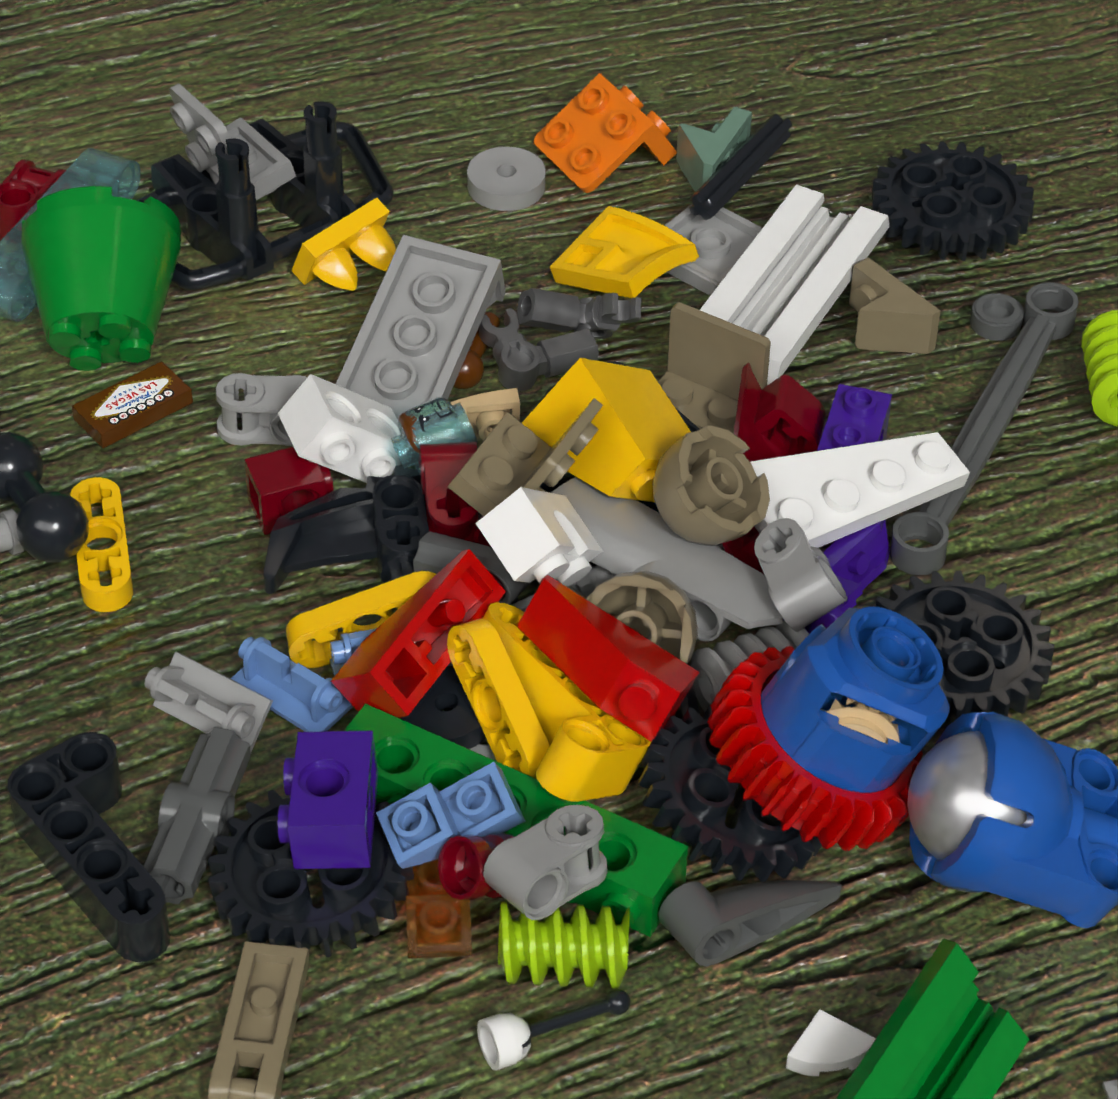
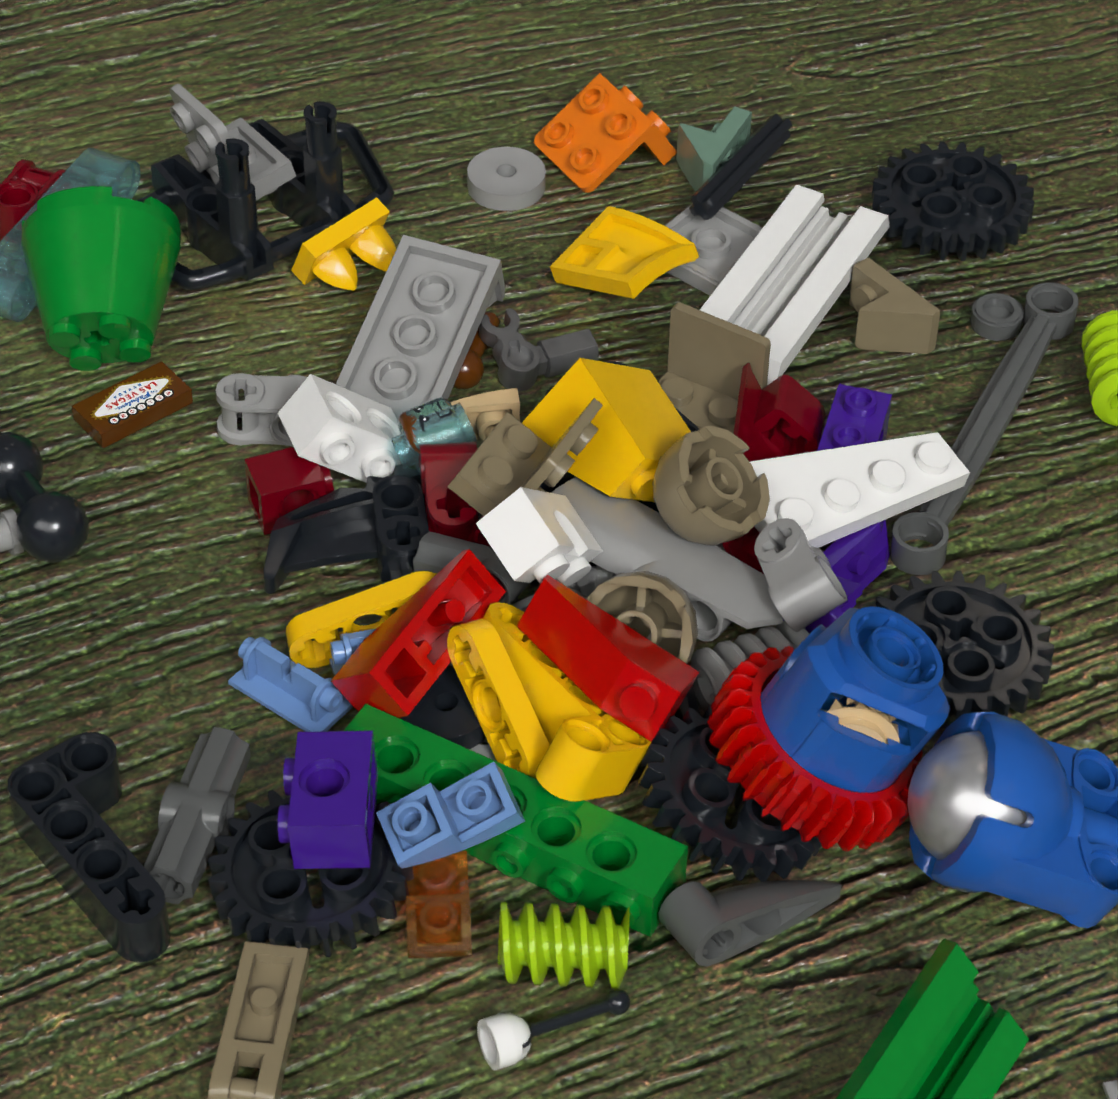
(114, 558): yellow beam -> none
(207, 698): light grey hinge -> none
(463, 864): dark red wheel -> none
(546, 868): light grey piece -> none
(568, 312): flat silver bar -> none
(828, 1046): white tile -> none

